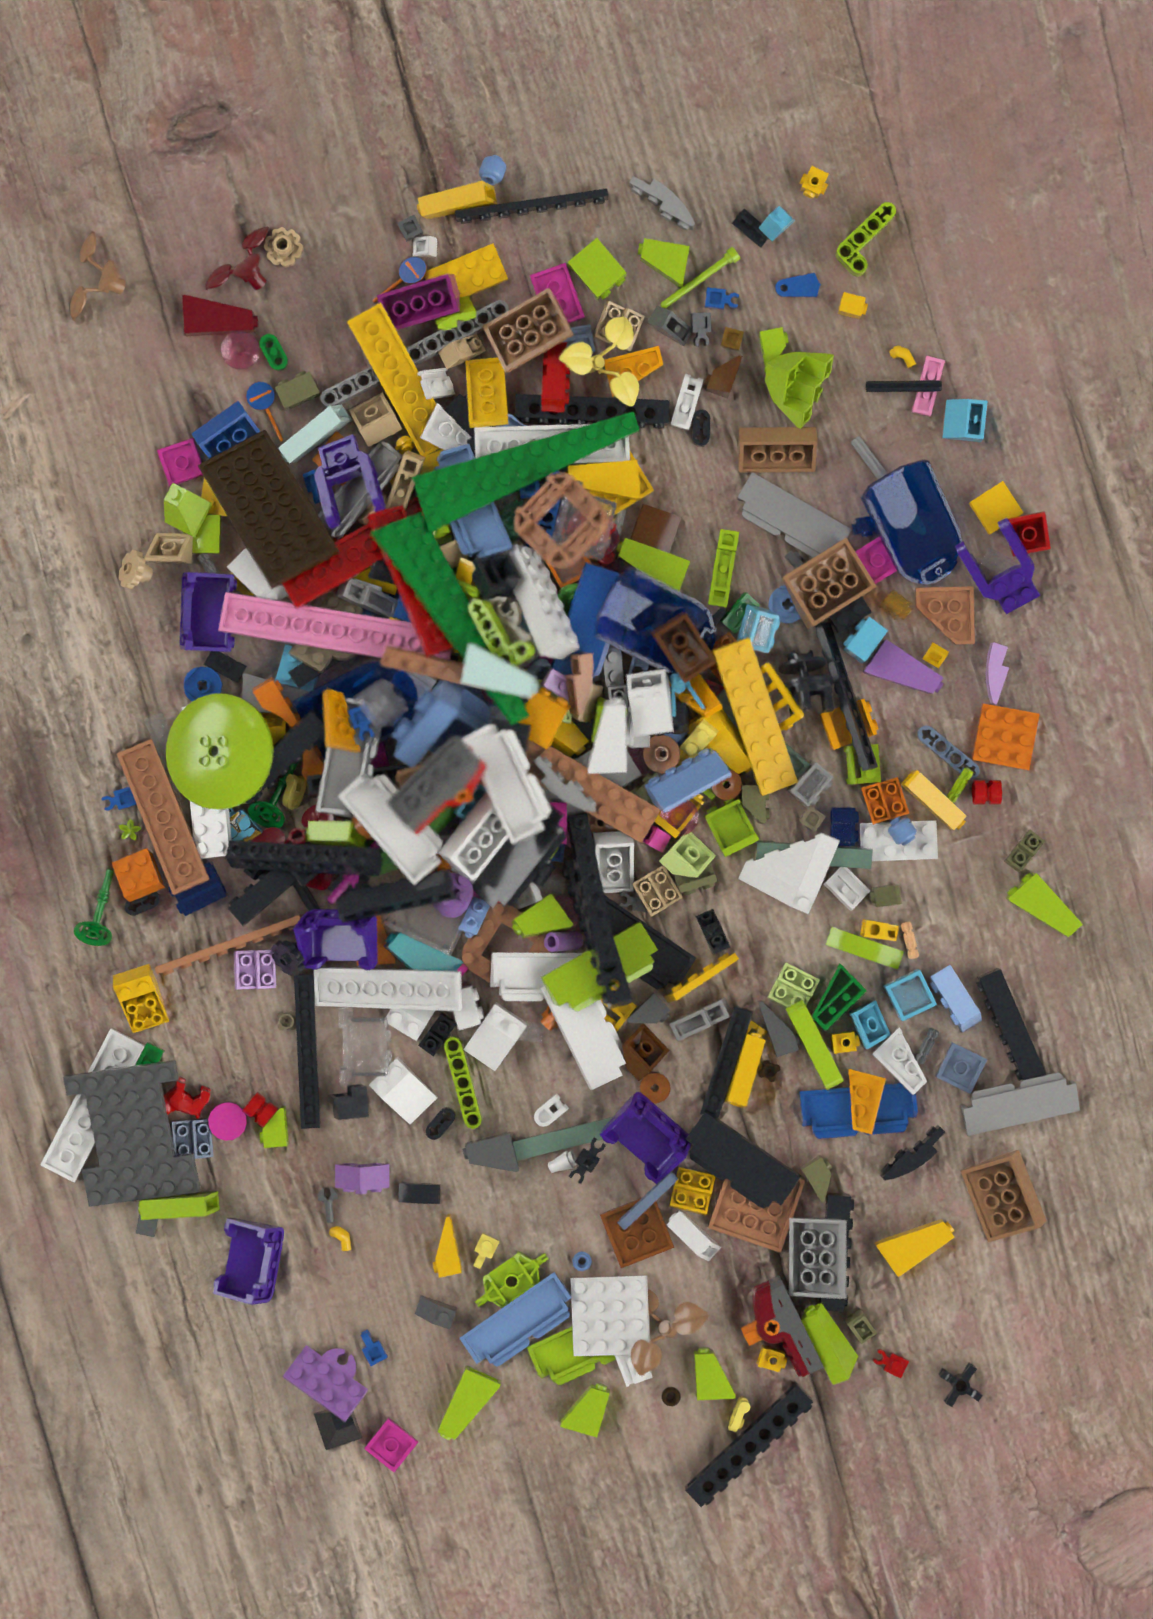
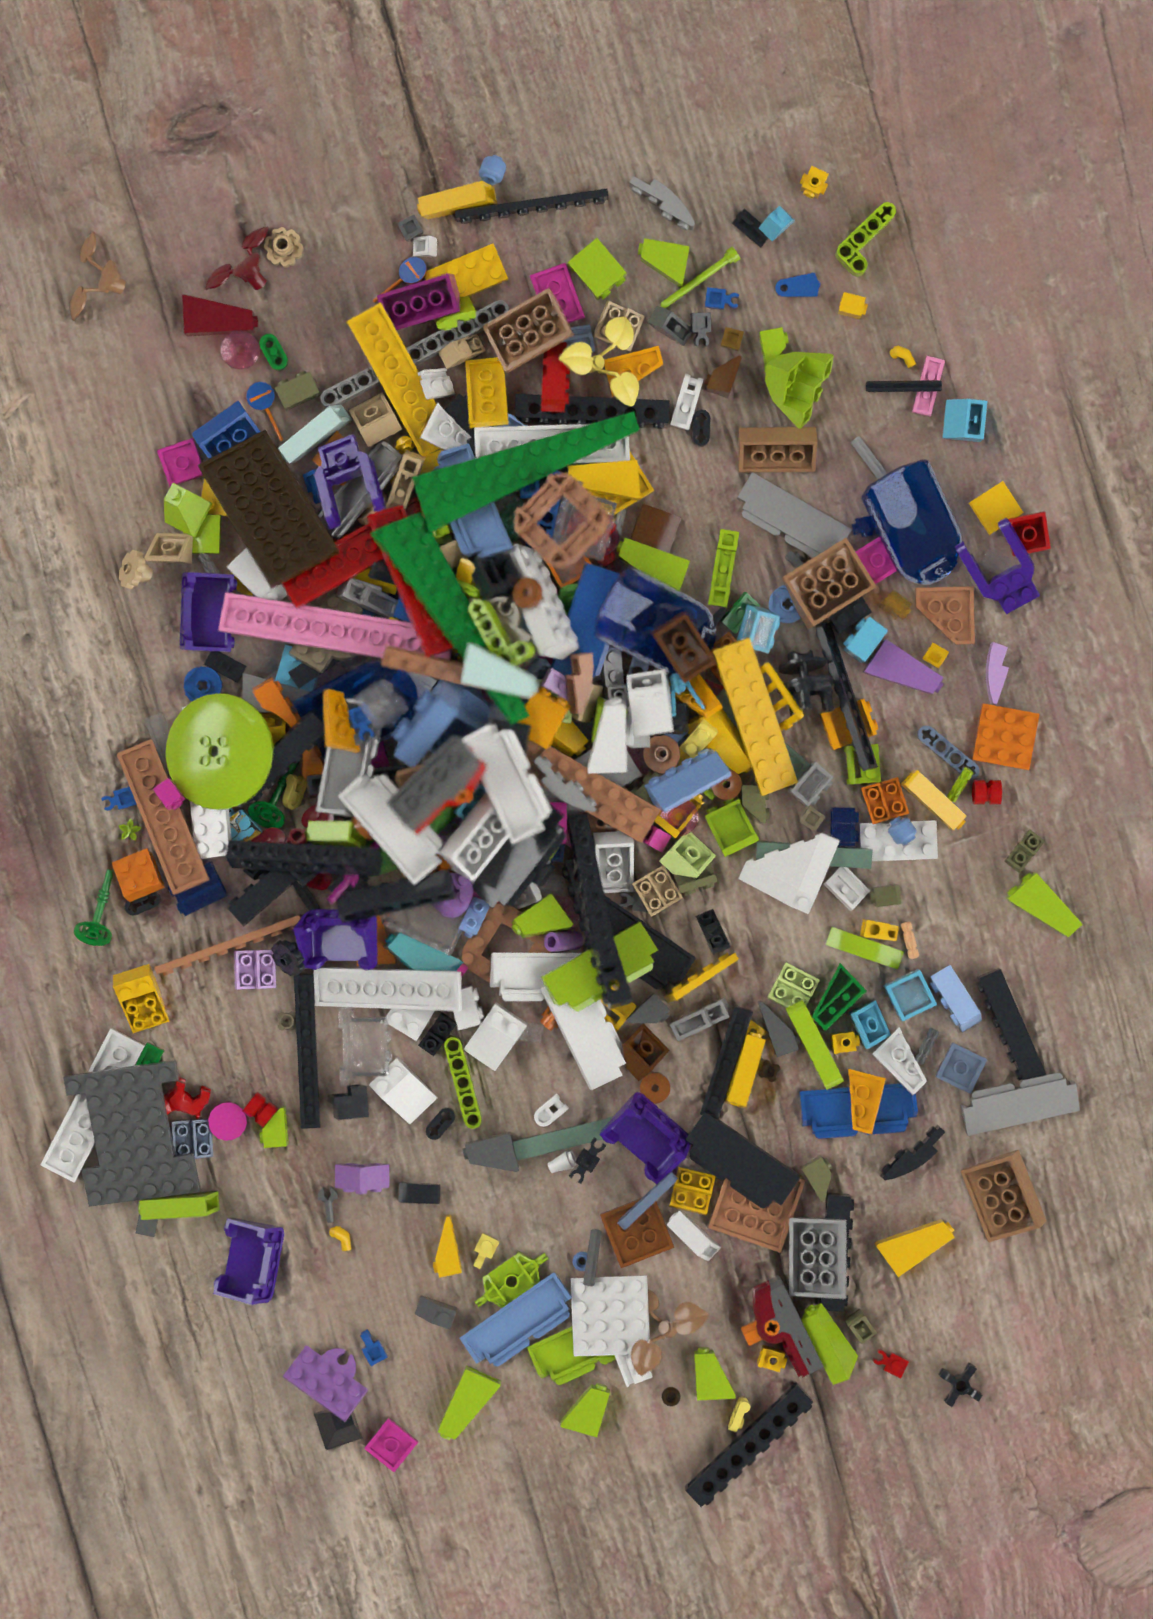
(169, 794): none -> dark pink brick
(534, 591): none -> dark orange piece
(592, 1257): none -> dark grey axle

